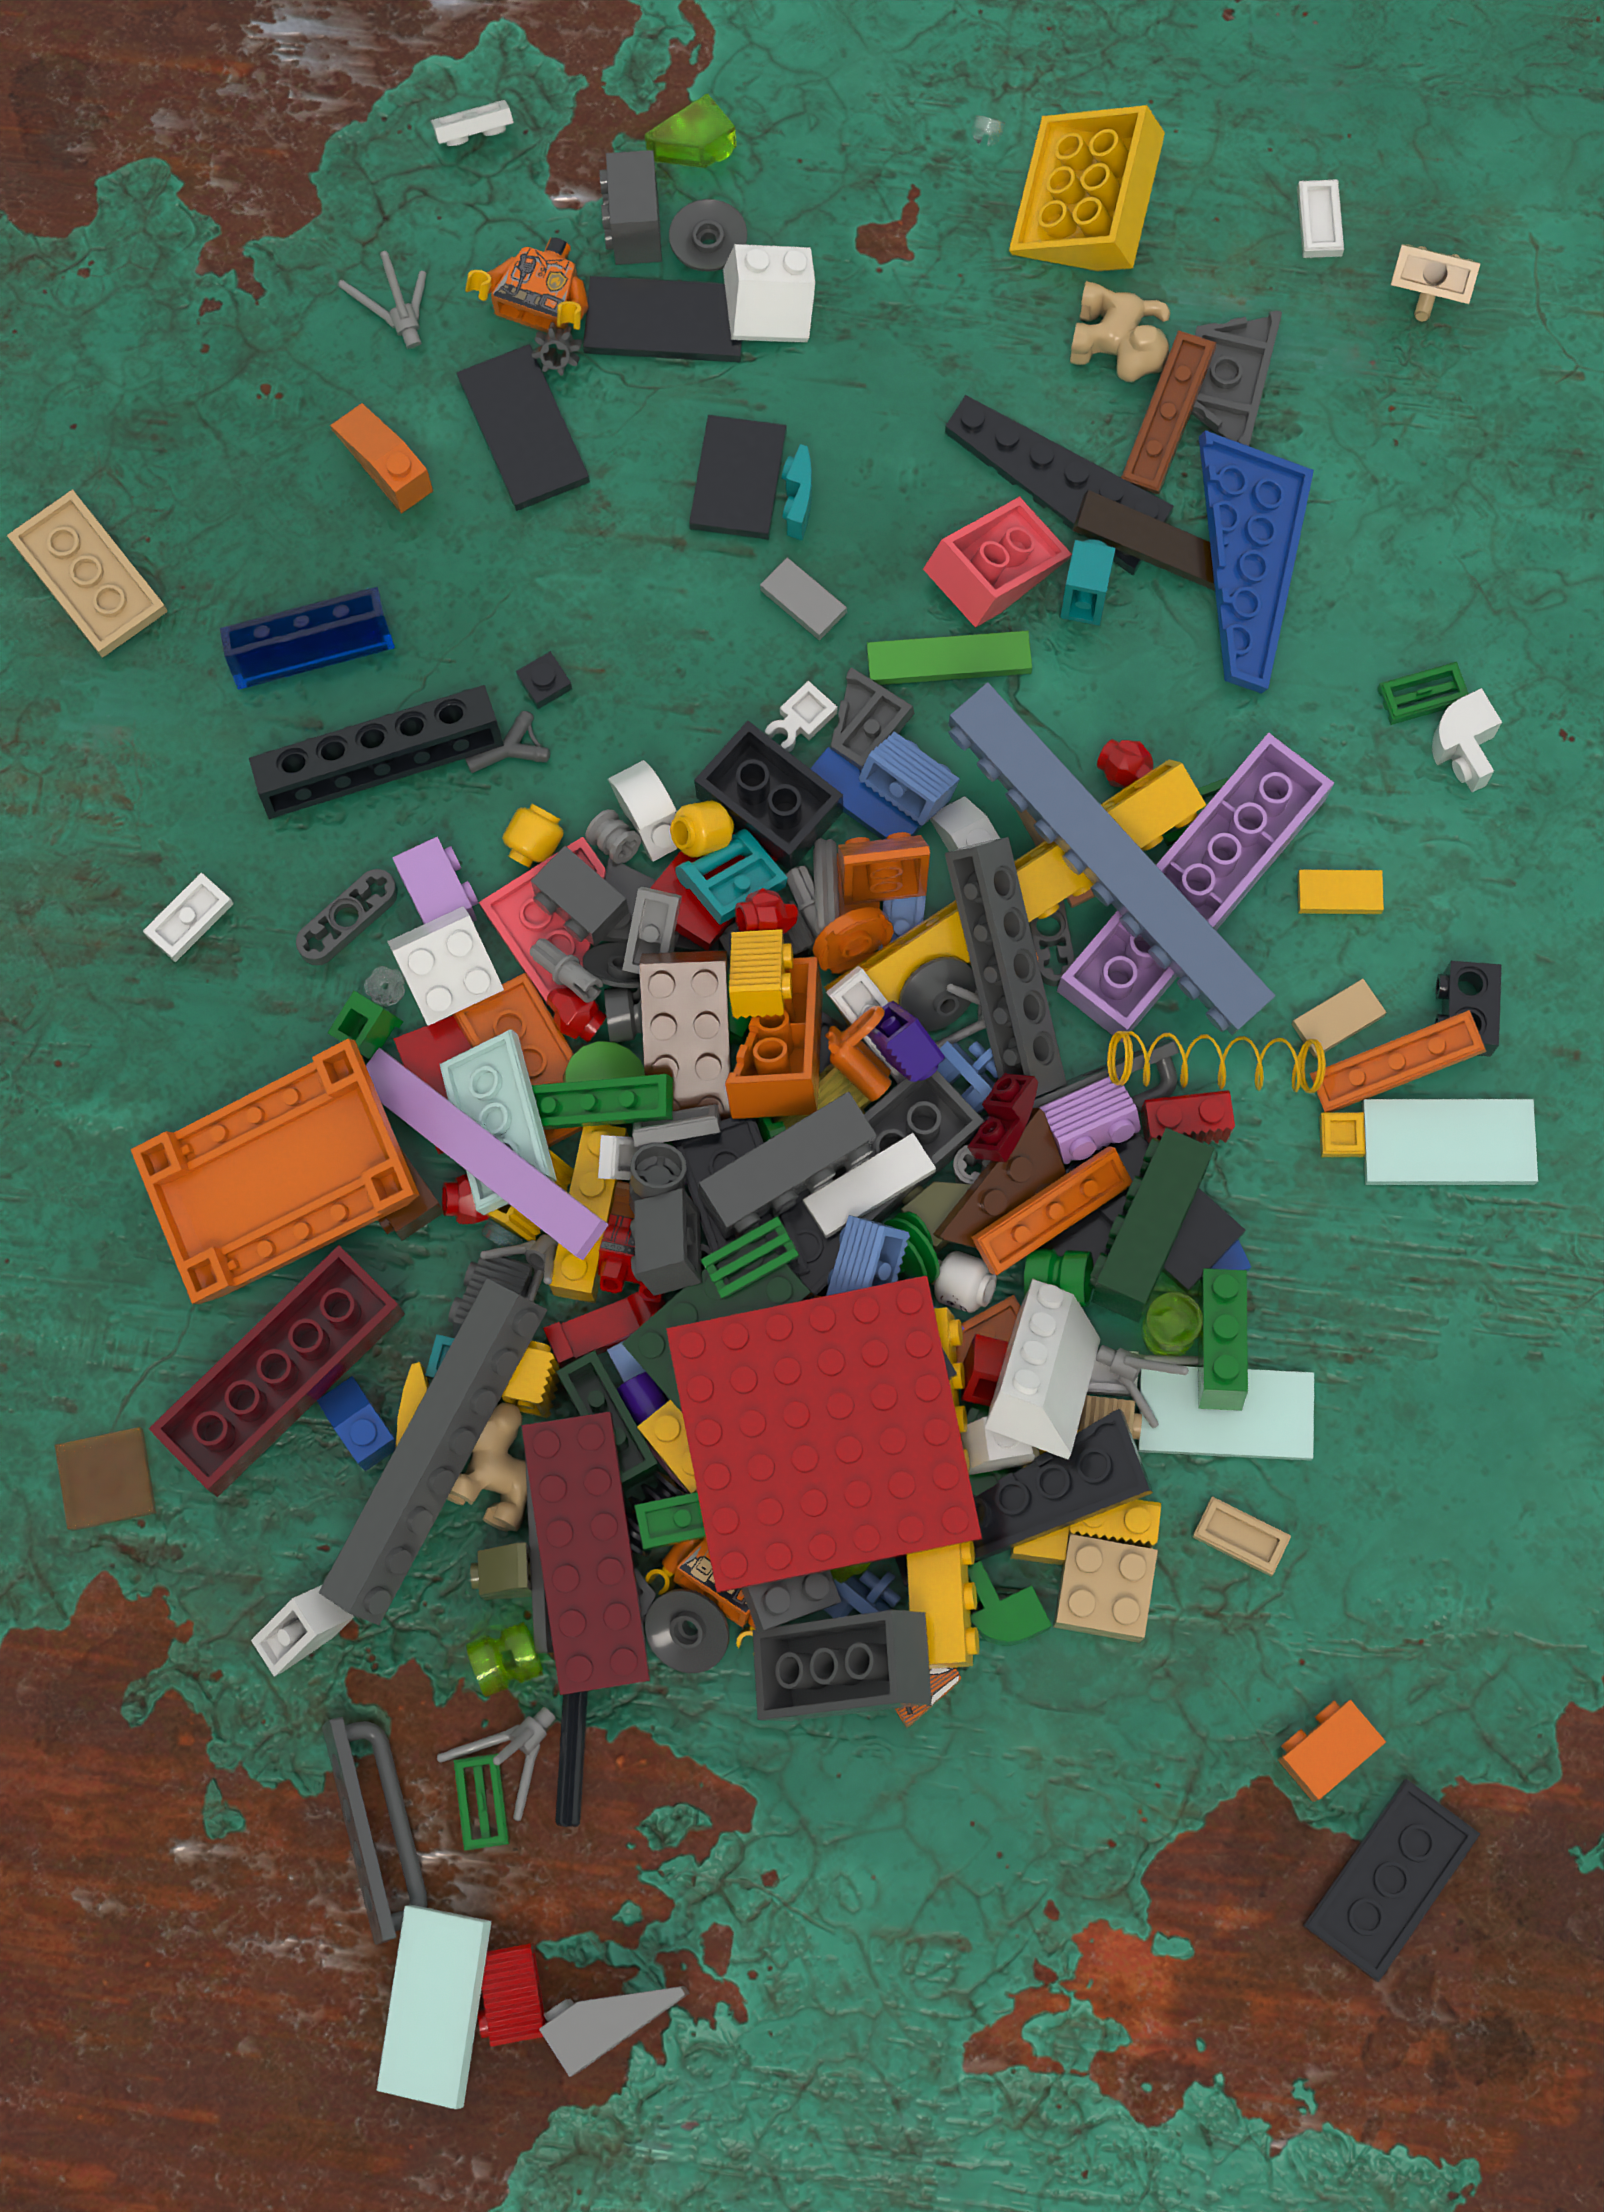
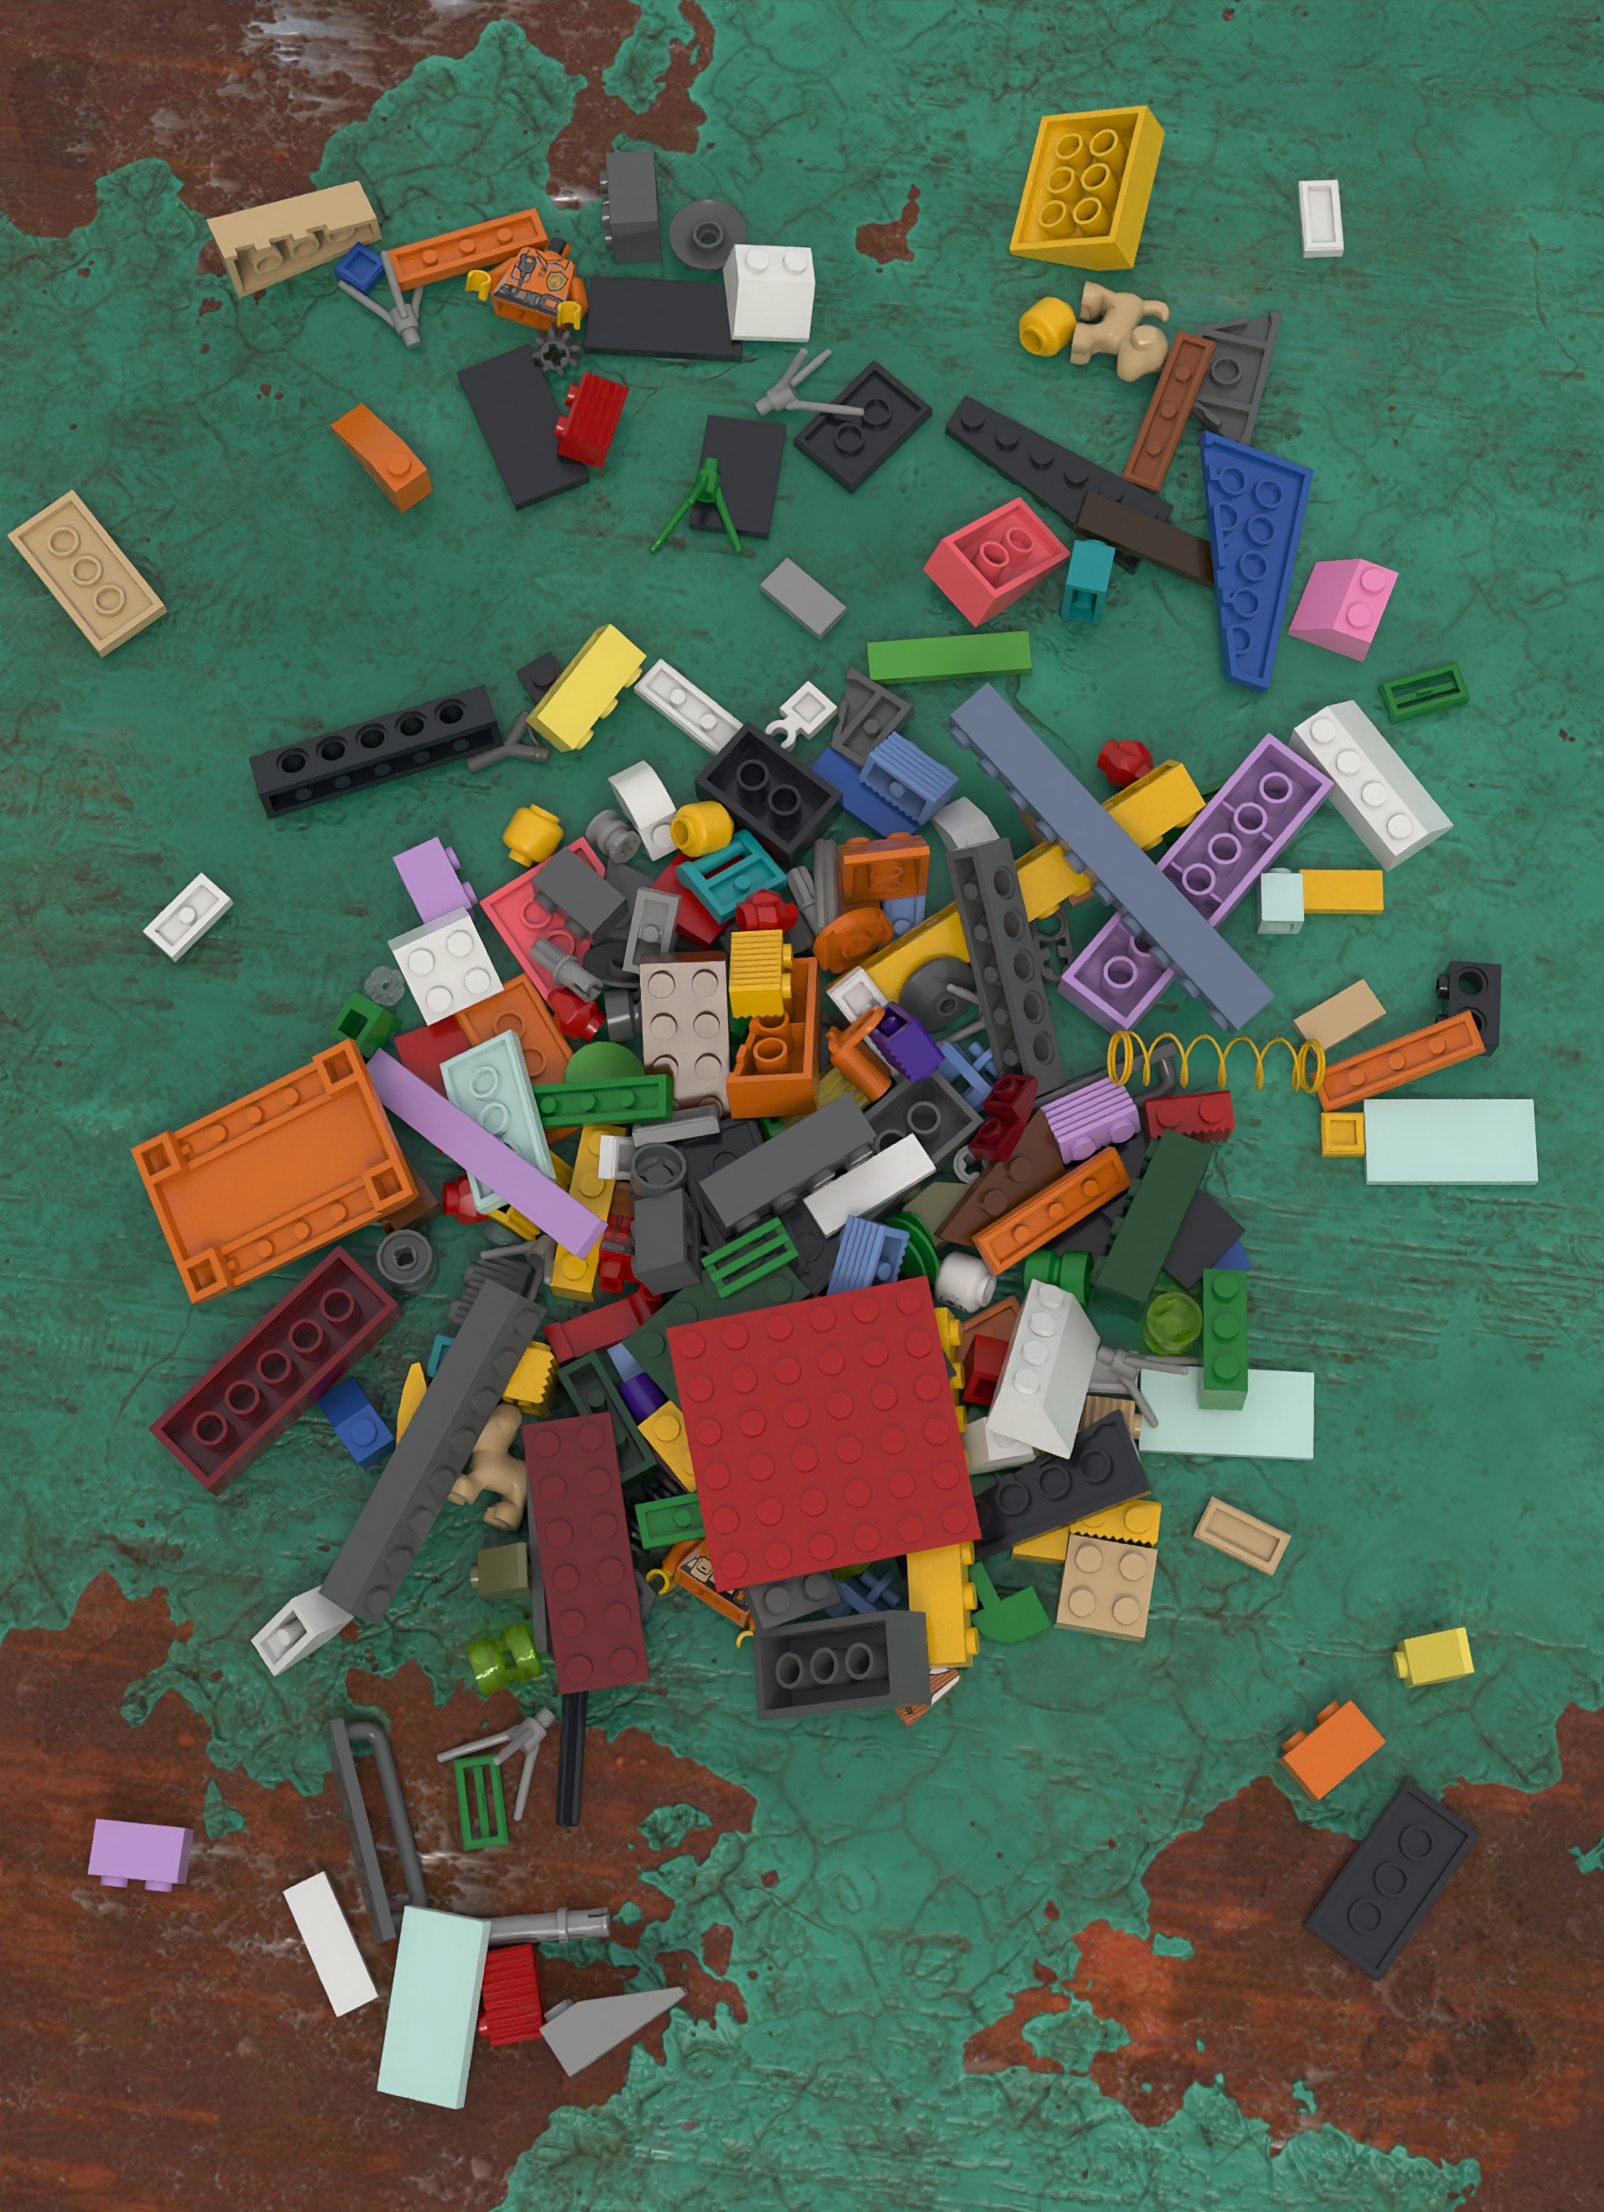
(105, 1479): clear orange tile -> none
(141, 1853): none -> lavender brick
(292, 235): none -> tan wedge
(307, 638): clear blue brick -> none
(316, 927): dark grey beam -> none
(331, 1944): none -> white tile
(361, 269): none -> blue tile
(408, 1262): none -> dark grey wheel
(467, 249): none -> orange plate
(487, 119): white plate -> none
(551, 1926): none -> light grey pin
(587, 689): none -> light yellow brick
(592, 419): none -> red brick
(679, 1644): dark grey dish -> none
(687, 707): none -> white tile
(693, 136): clear neon green slope -> none
(706, 490): none -> green plant
(784, 394): none -> light grey plant
(799, 492): teal slope -> none
(856, 446): none -> black tile
(989, 127): clear hinge -> none
(1047, 327): none -> yellow head
(1279, 902): none -> light aqua brick
(1343, 606): none -> bright pink slope
(1370, 783): none -> white slope
(1433, 1658): none -> light yellow slope
(1434, 276): tan piece -> none
(1460, 733): white brick -> none

